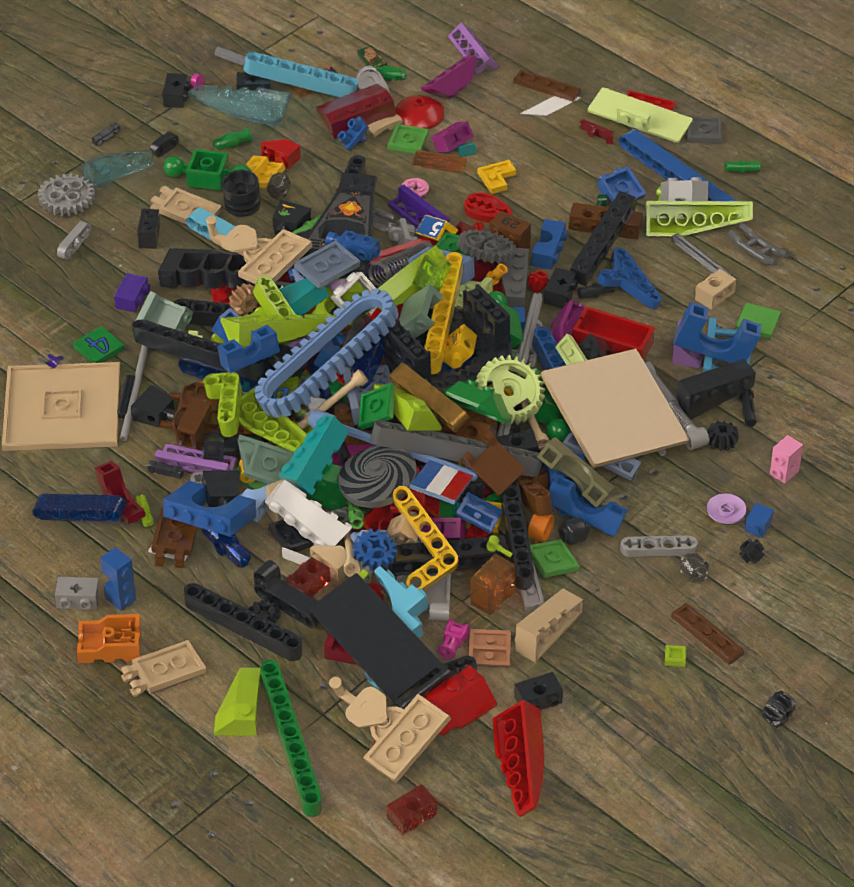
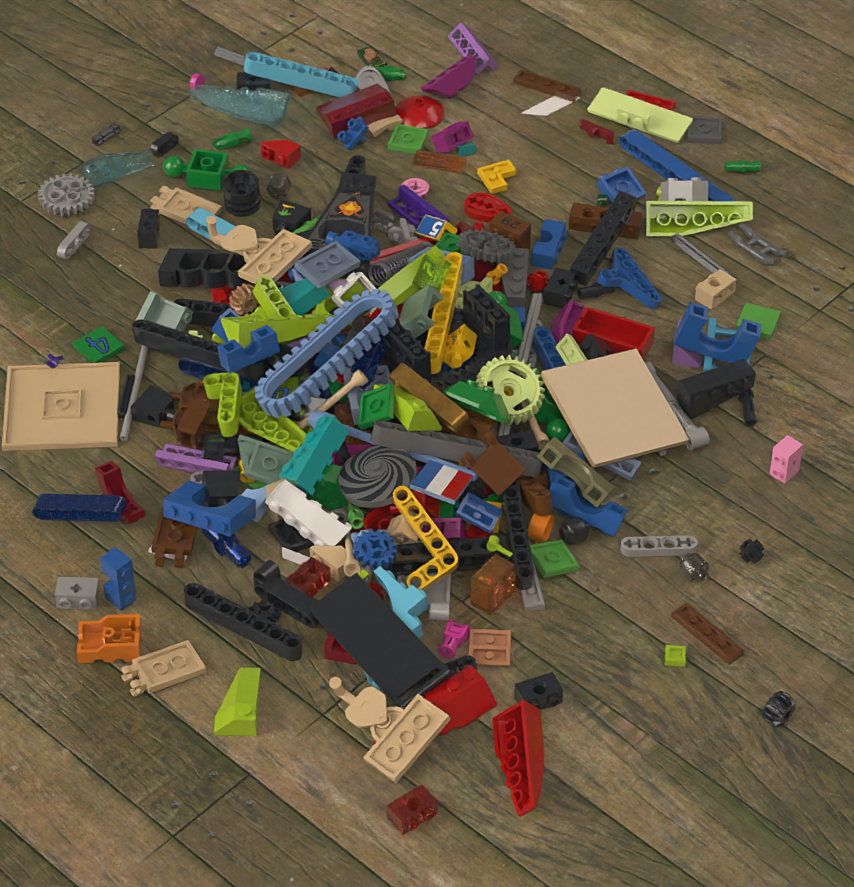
(131, 292): dark purple brick -> none
(148, 519): lime axle -> none
(165, 469): black axle -> none
(175, 90): black brick -> none
(264, 169): yellow slope -> none
(291, 738): green beam -> none
(547, 624): tan wedge -> none
(722, 435): black gear -> none
(726, 508): lavender dish -> none
(759, 520): blue brick -> none

